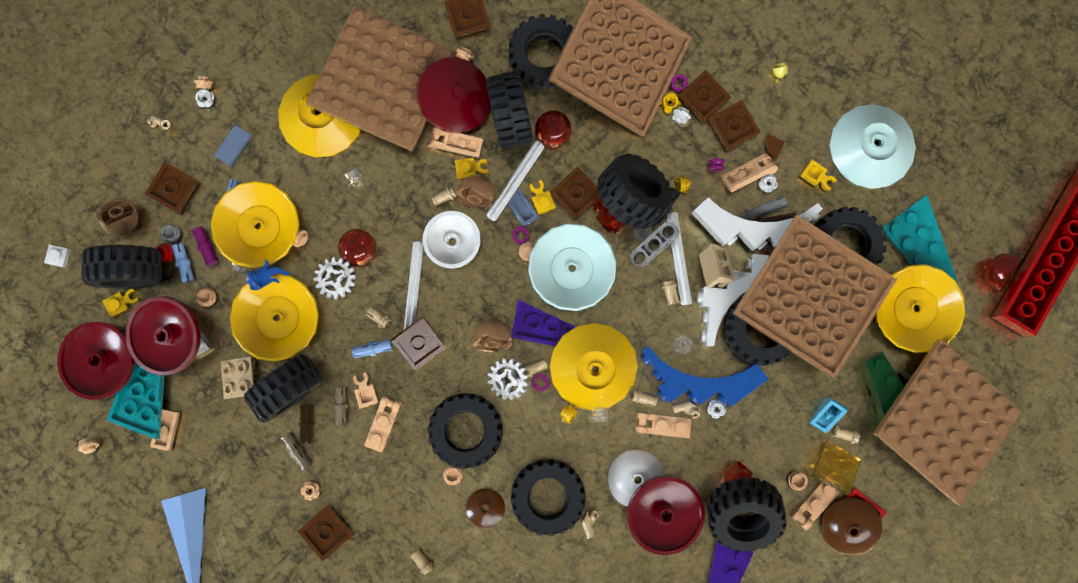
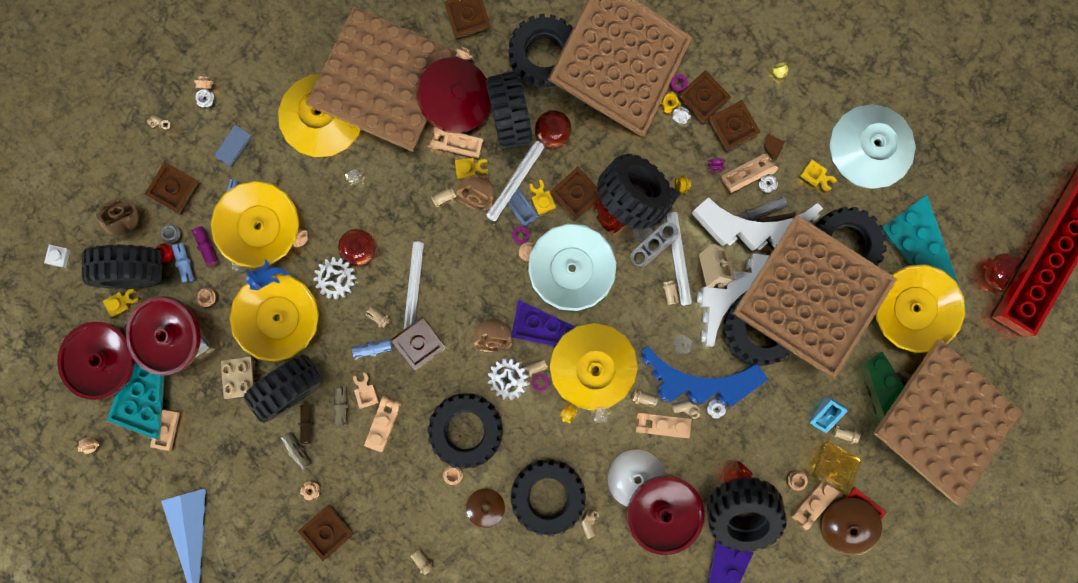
(448, 226): white dish -> none

